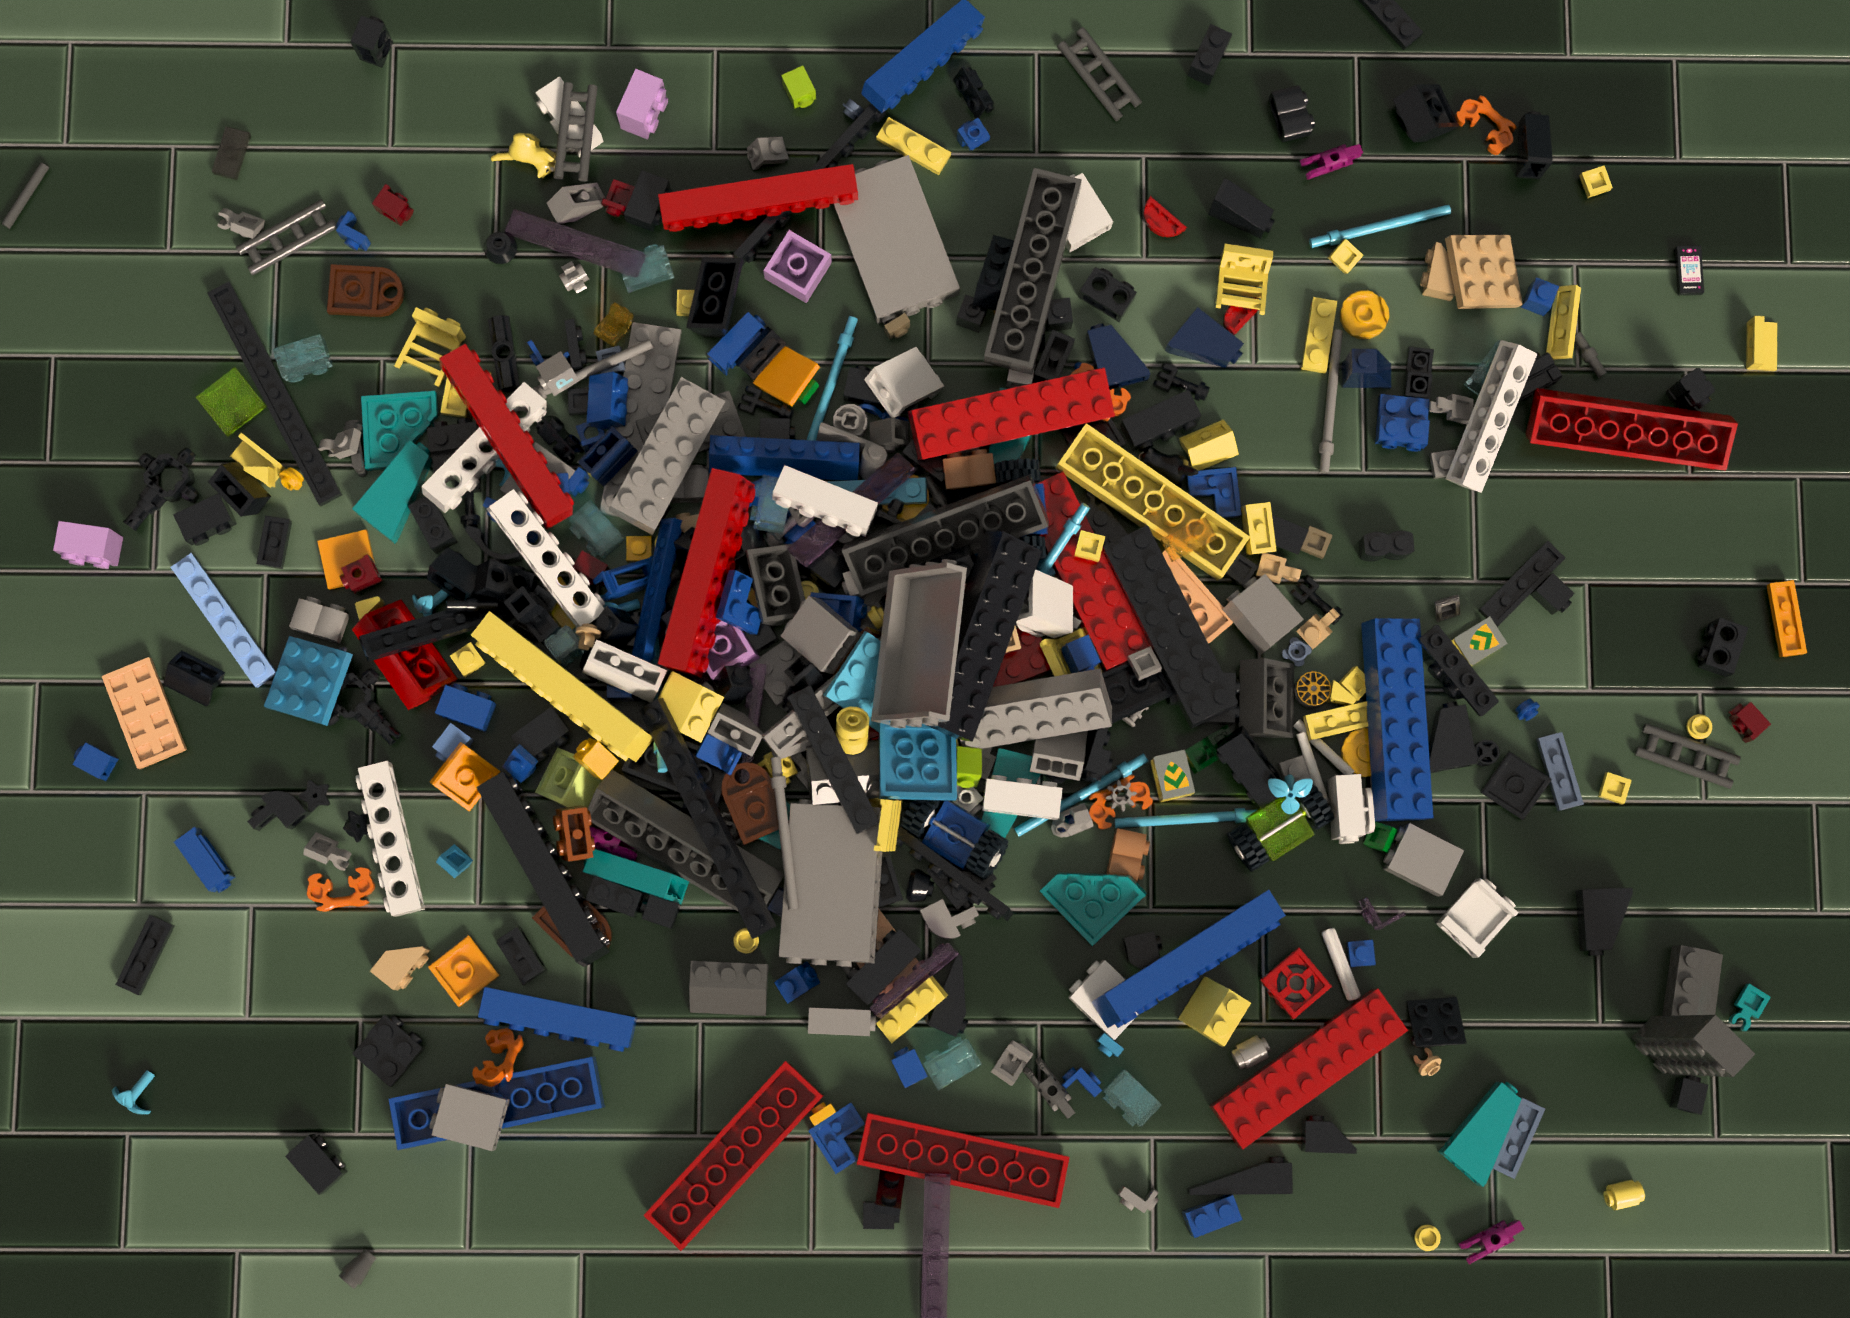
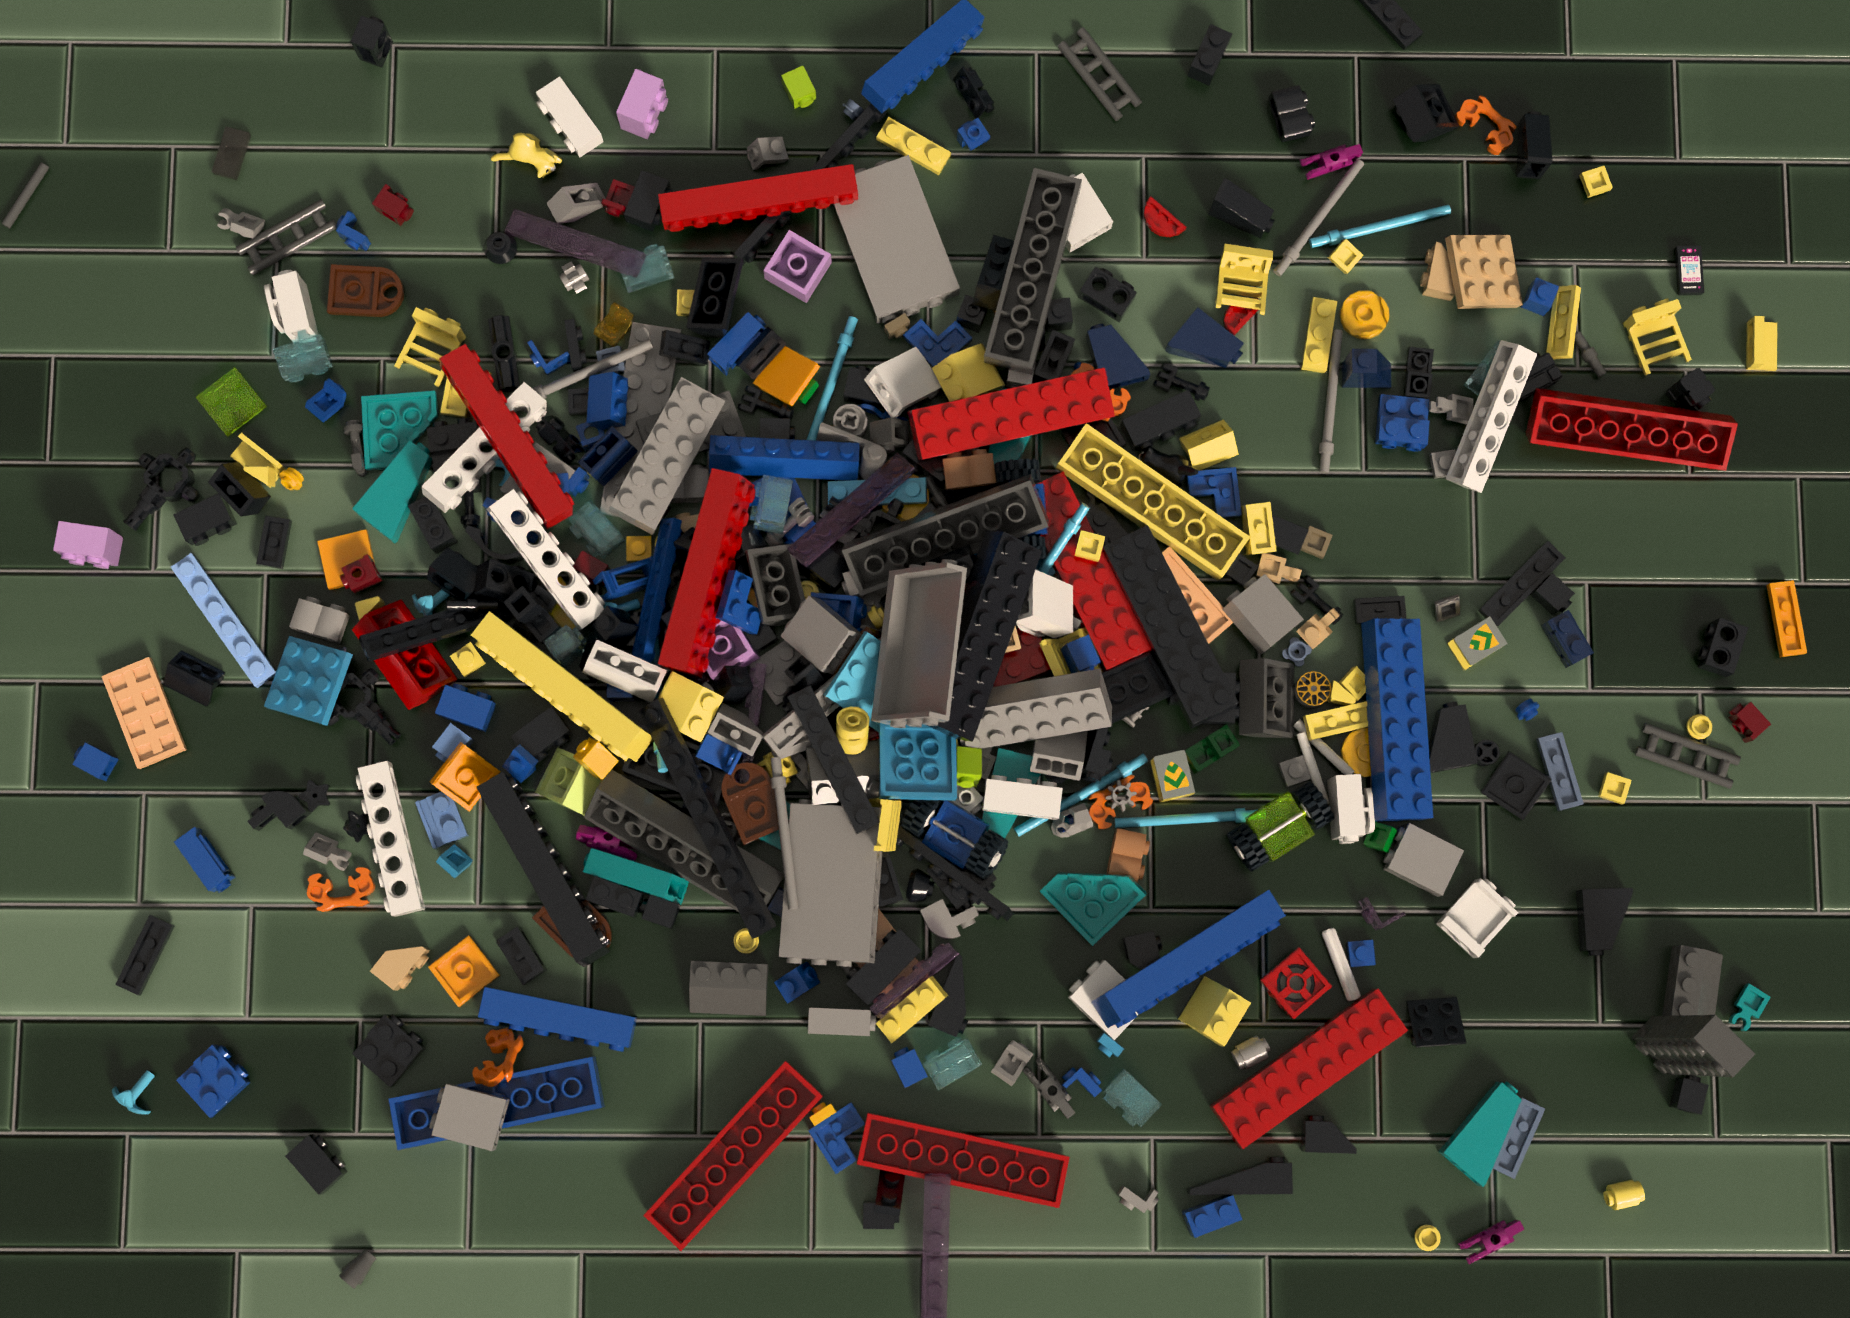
(214, 1080): none -> blue plate
(275, 394): black plate -> none
(291, 306): none -> white brick
(327, 400): none -> blue bracket
(344, 445): light grey plate -> none
(441, 819): none -> medium blue plate
(556, 374): light grey brick -> none
(574, 833): dark orange brick -> none
(585, 143): dark grey bar -> none
(587, 634): tan plate -> none
(684, 348): none -> black plate
(824, 501): white brick -> none
(936, 347): none -> blue plate
(967, 375): none -> light yellow slope
(1144, 663): light grey plate -> none
(1188, 539): clear yellow plate -> none
(1248, 765): black brick -> none
(1290, 789): medium azure plant -> none
(1292, 252): none -> light grey bar
(1379, 607): none -> black plate
(1380, 545): black brick -> none
(1430, 1065): tan plate -> none
(1455, 672): black bracket -> none
(1567, 638): none -> dark blue brick
(1652, 320): none -> light yellow plate

